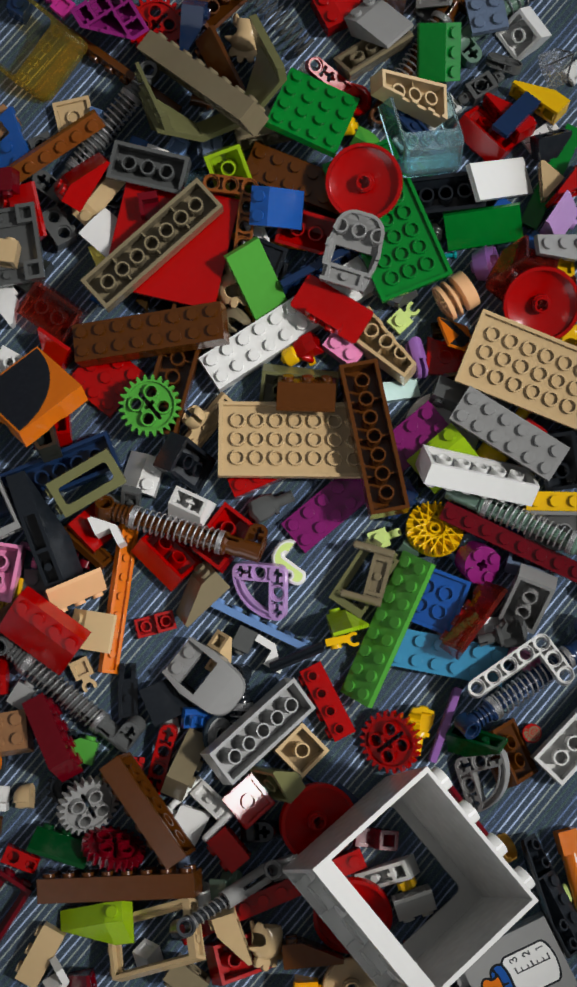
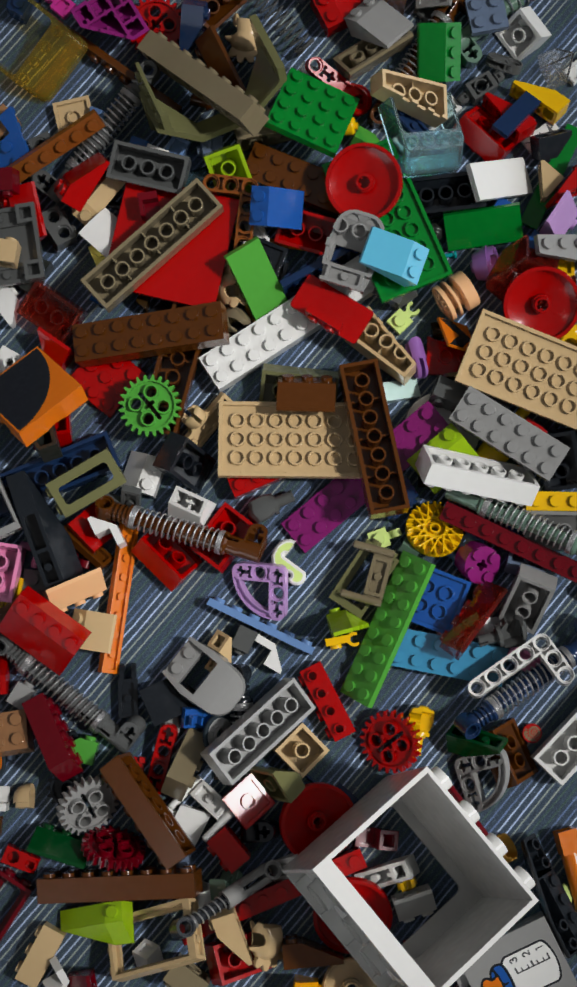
(82, 670): tan plate -> none
(154, 624): red slope -> none
(200, 593): dark tan slope -> none
(296, 657): black axle -> none
(302, 349): red piece -> none
(342, 350): bright pink brick -> none
(394, 256): none -> medium azure slope
(444, 724): medium lavender tile -> none

